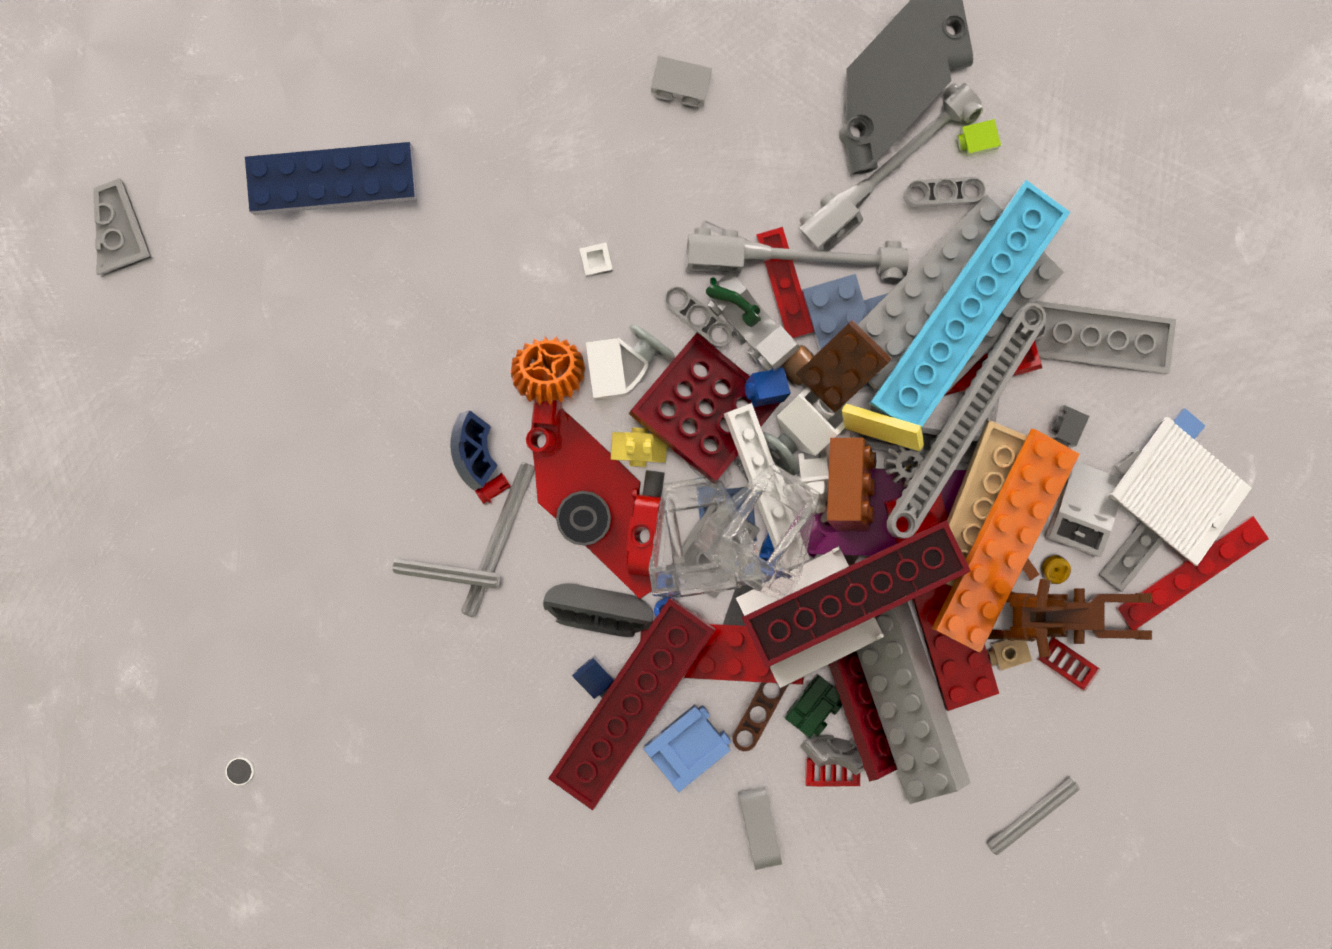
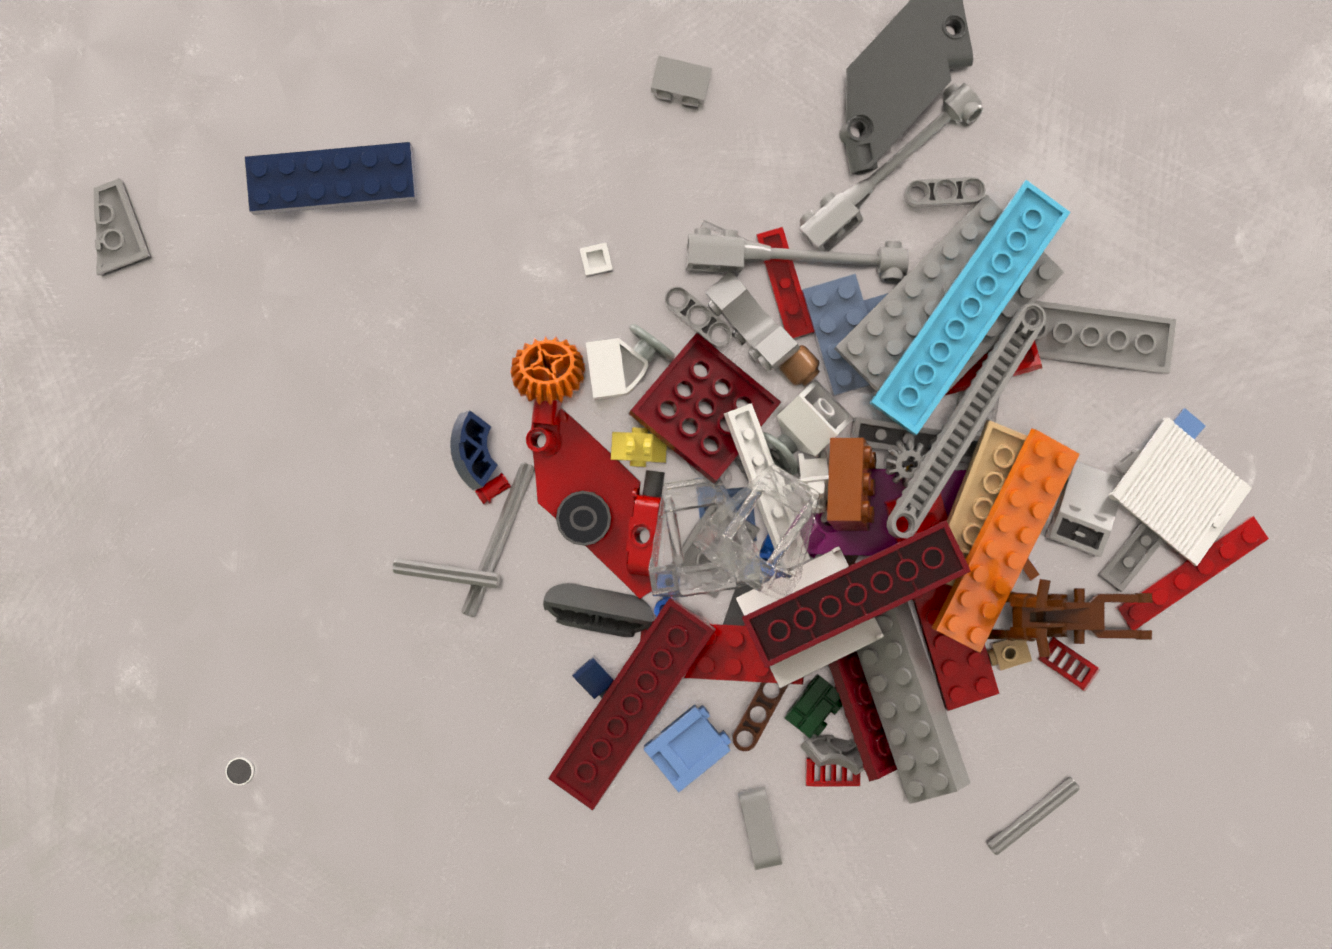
(751, 313): dark green piece -> none
(767, 387): blue brick -> none
(843, 366): reddish brown plate -> none
(883, 427): light yellow tile -> none
(979, 138): lime brick -> none
(1056, 569): yellow tile -> none
(1069, 426): dark grey brick -> none

